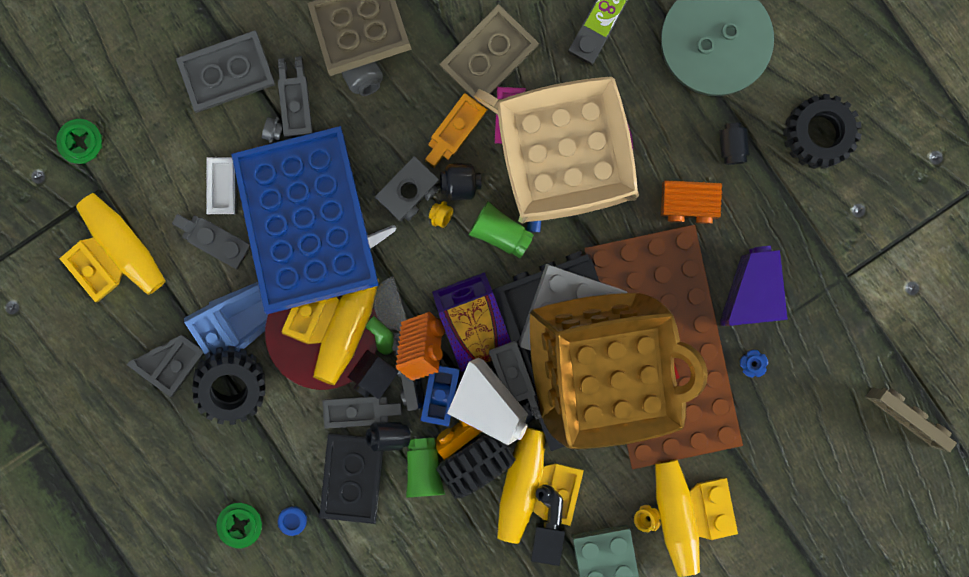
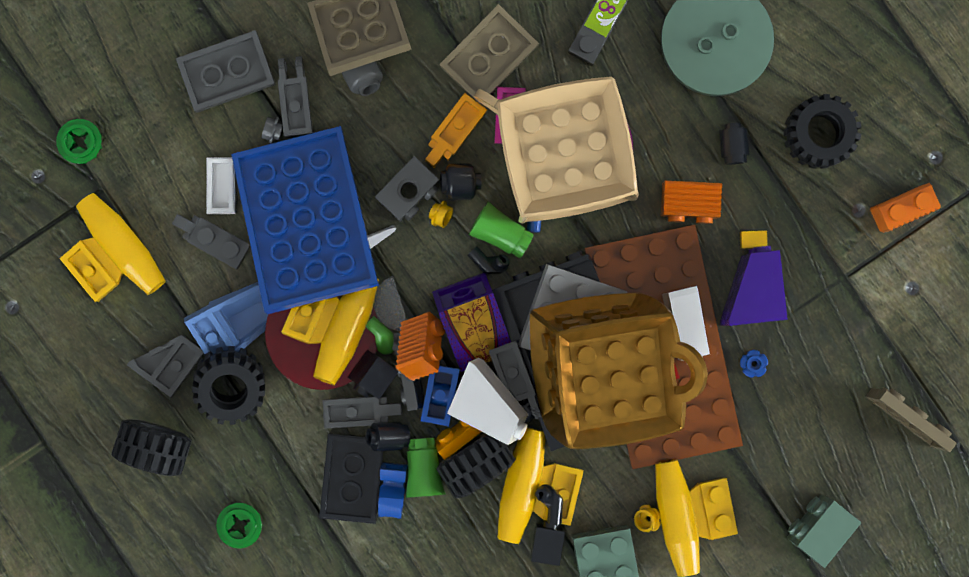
(151, 447): none -> black tyre
(292, 520): blue tile -> none
(392, 490): none -> blue leg
(489, 264): none -> black arm
(688, 316): none -> white slope
(753, 239): none -> yellow piece
(822, 529): none -> sand green brick
(905, 208): none -> orange brick

